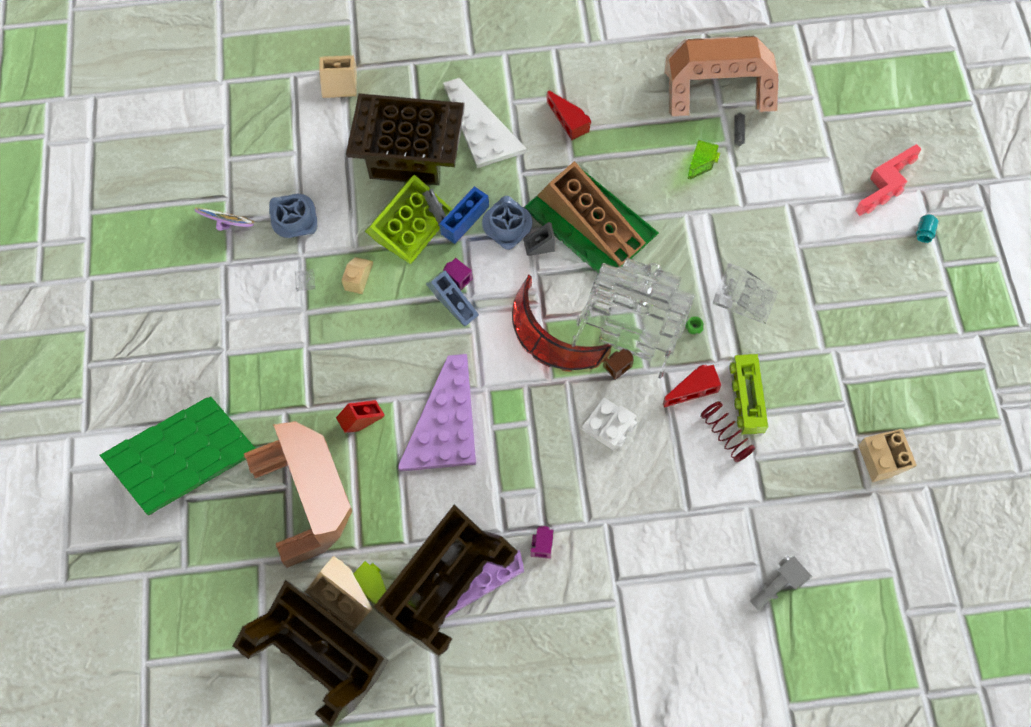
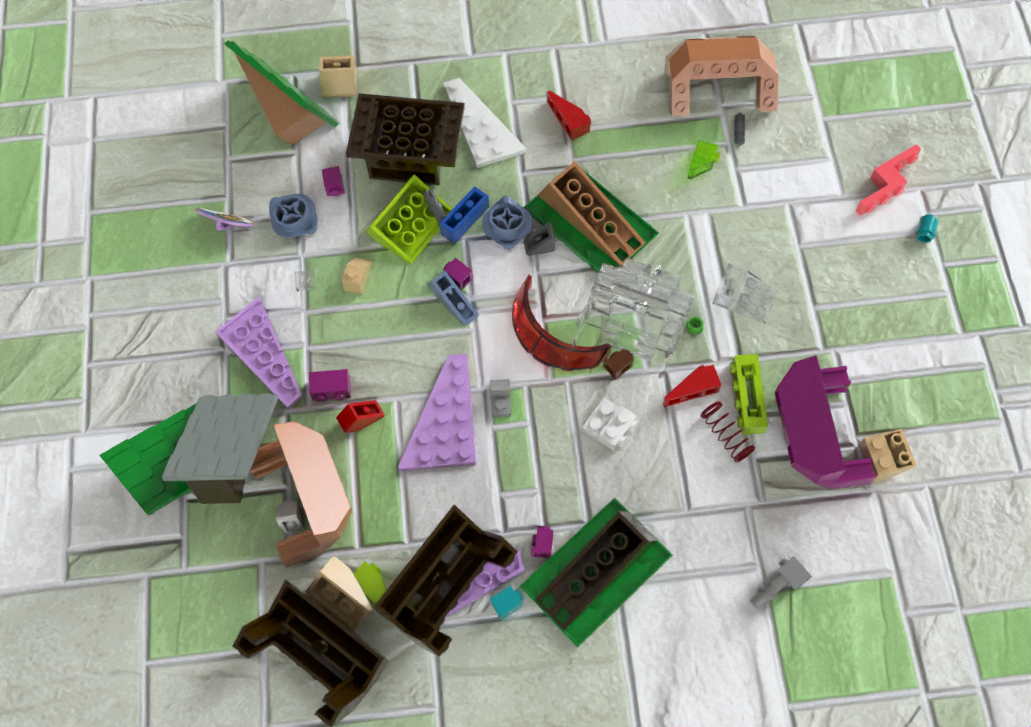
(220, 445): none -> light grey piece
(257, 346): none -> lavender wing
(286, 107): none -> medium nougat piece
(290, 516): none -> white slope
(329, 385): none -> magenta brick
(333, 181): none -> magenta brick
(500, 398): none -> light grey slope
(506, 602): none -> teal brick
(584, 585): none -> piece
(811, 428): none -> magenta wedge

